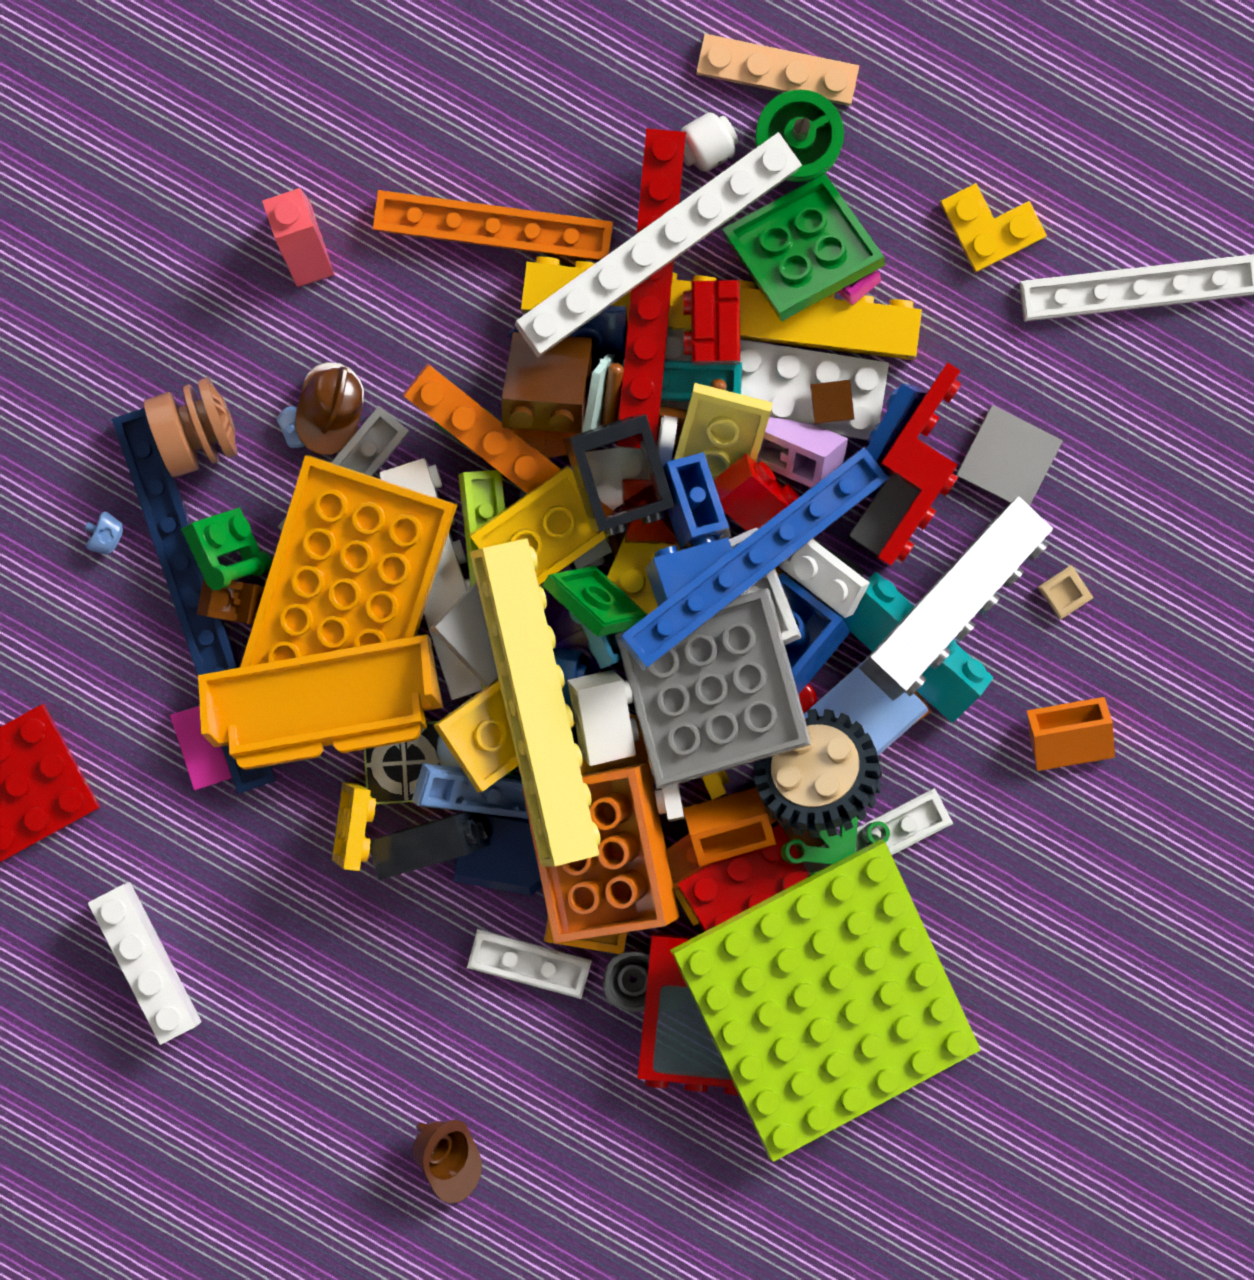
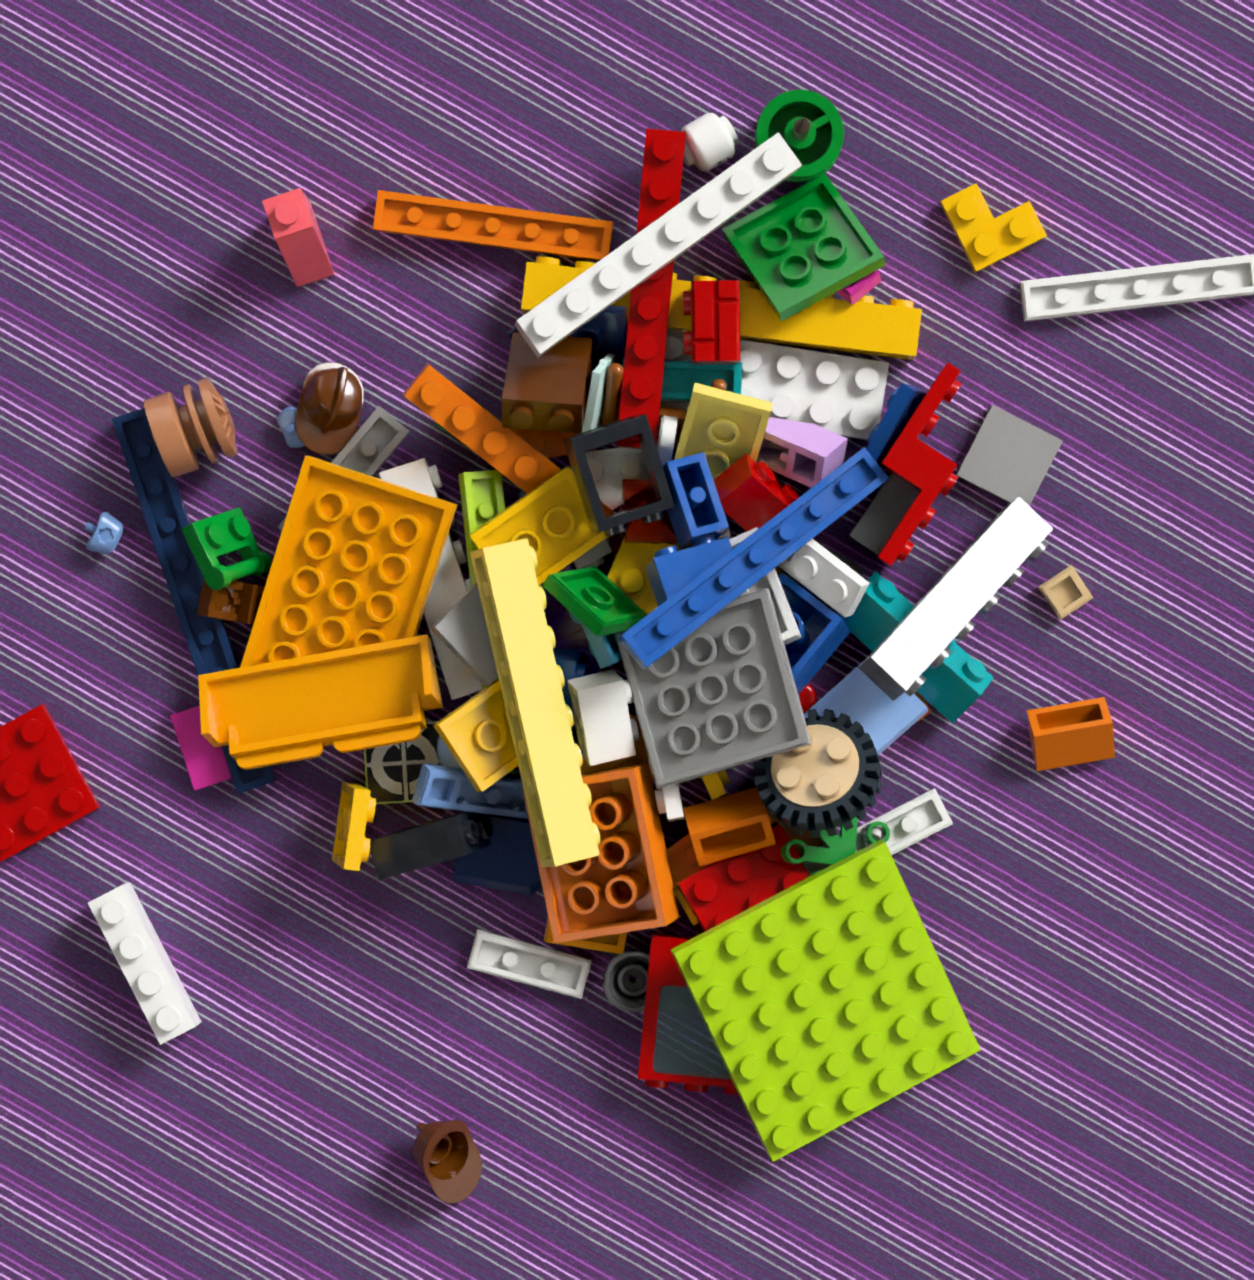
(776, 69): light nougat plate -> none
(832, 402): reddish brown tile -> none

